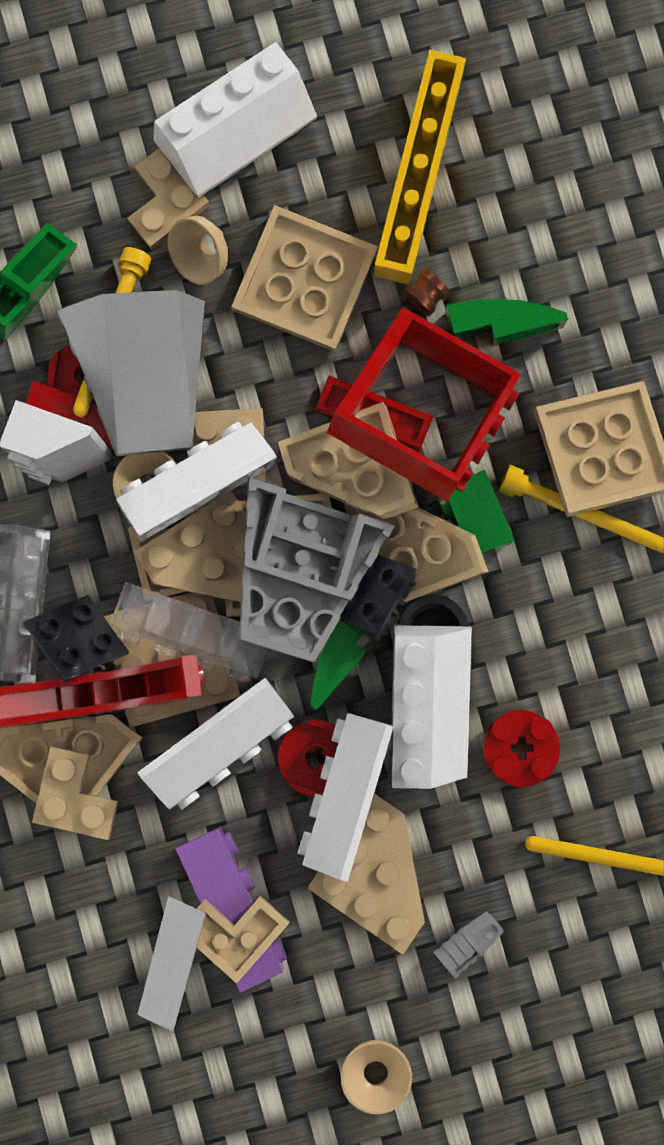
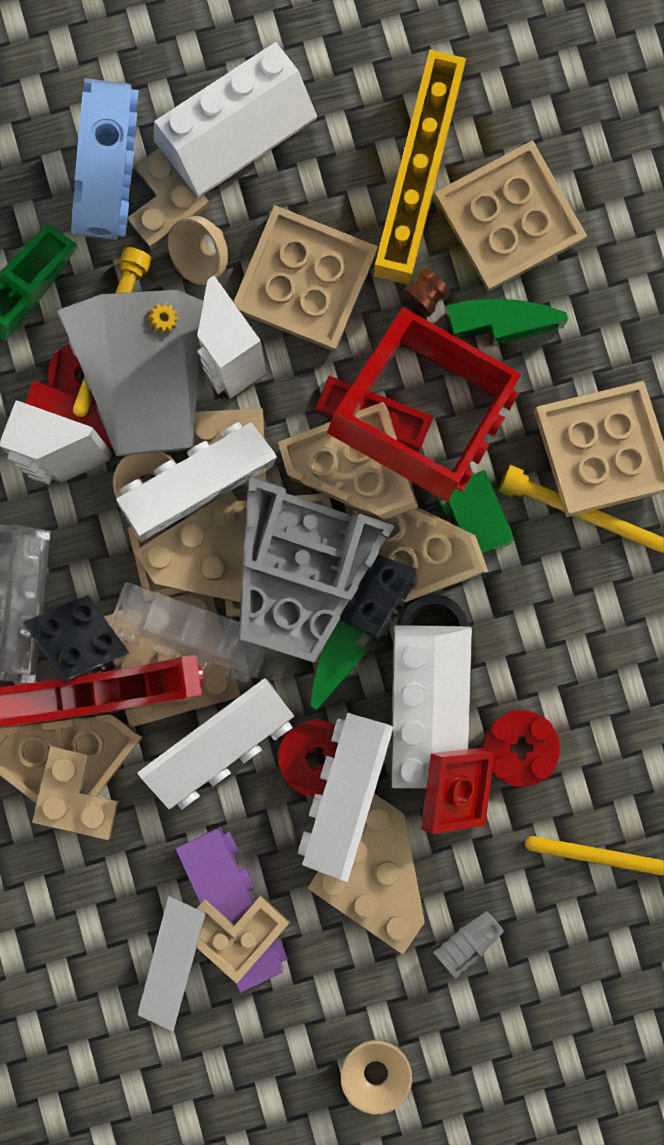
(104, 159): none -> light blue brick
(158, 323): none -> yellow piece
(228, 344): none -> white slope
(457, 790): none -> red plate
(510, 216): none -> tan plate

